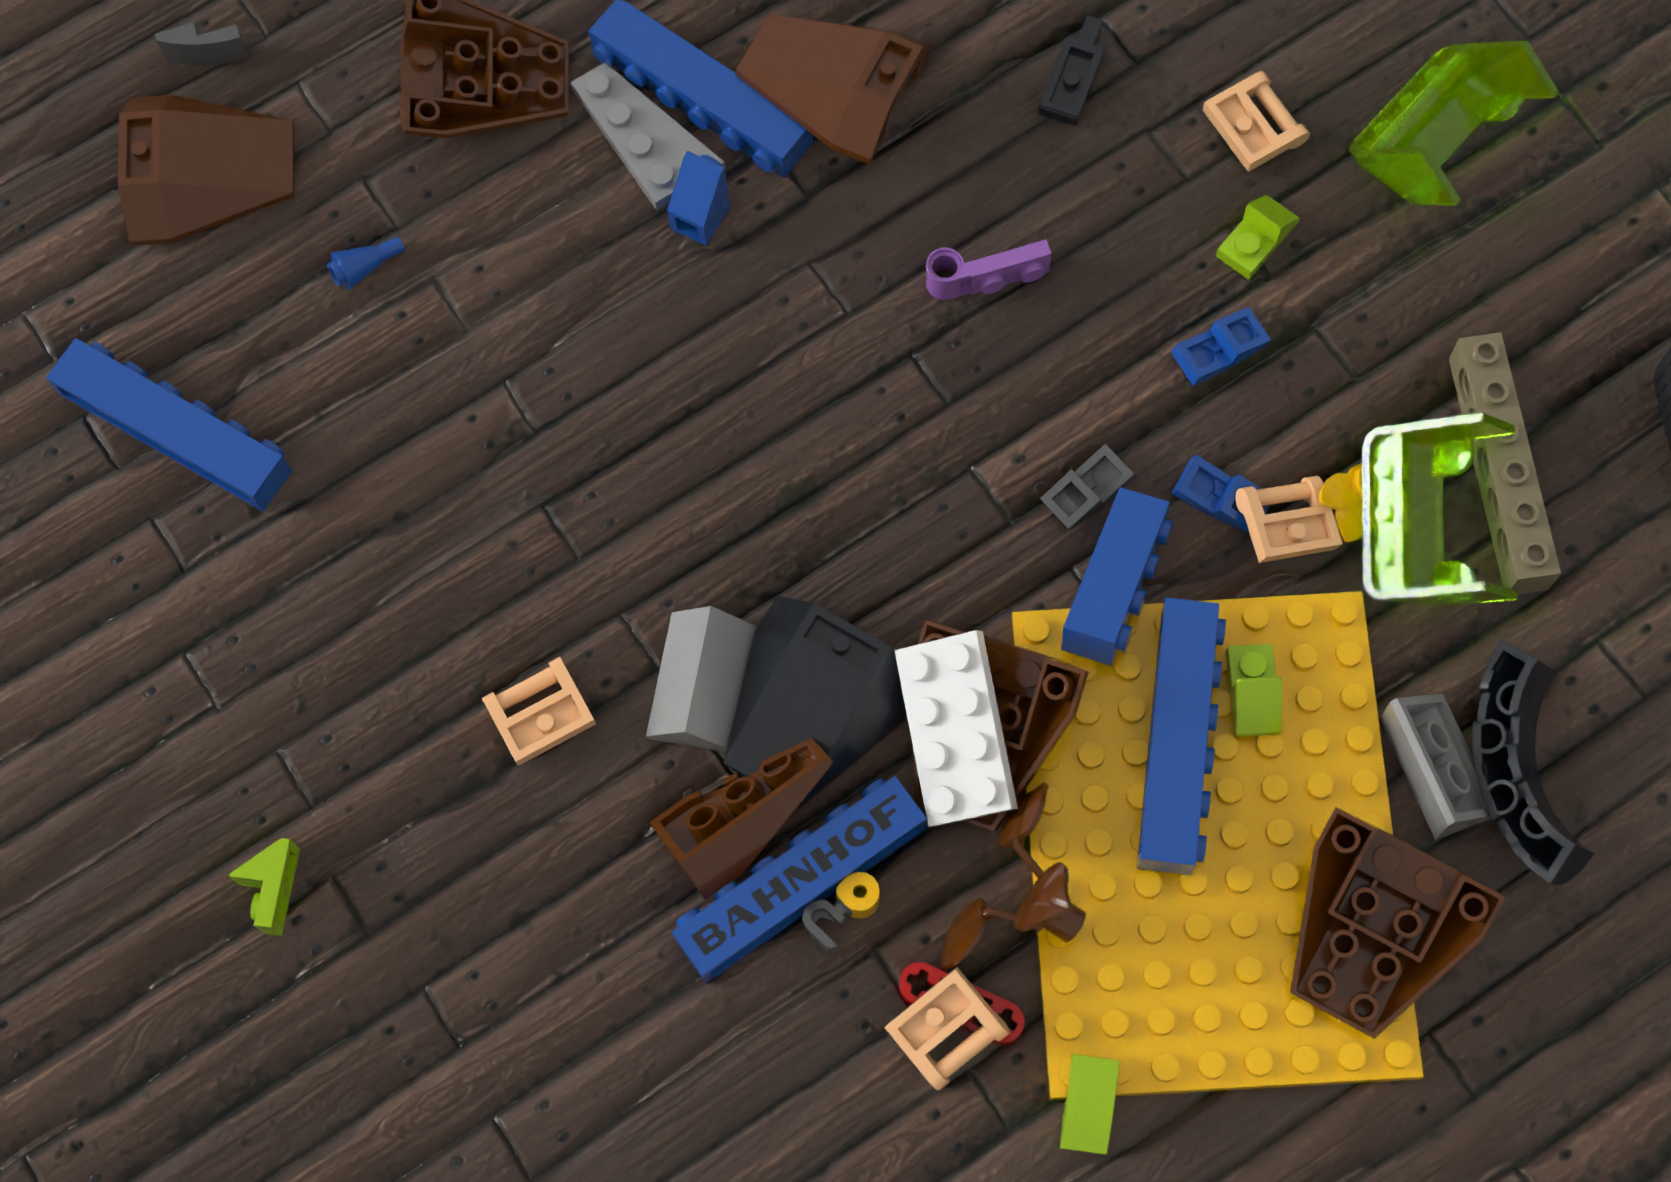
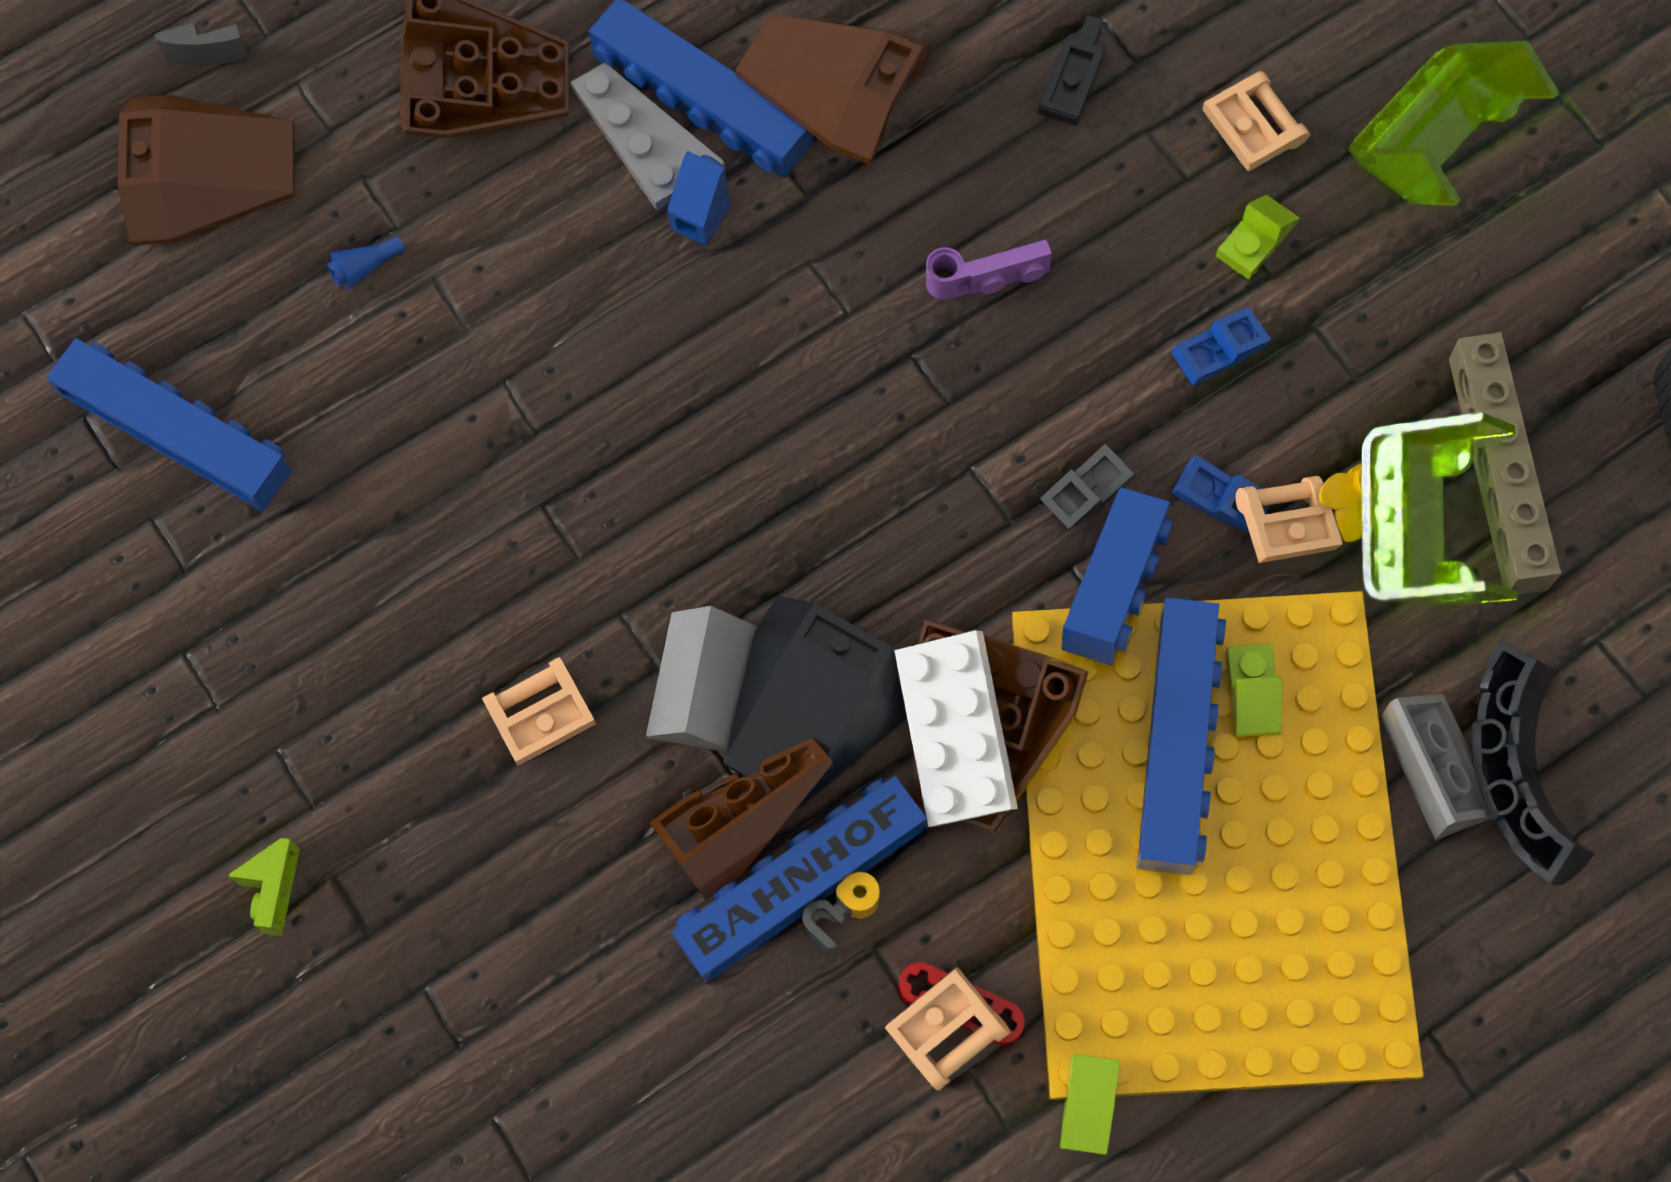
(1046, 905): reddish brown plant -> none
(1382, 923): reddish brown wedge -> none

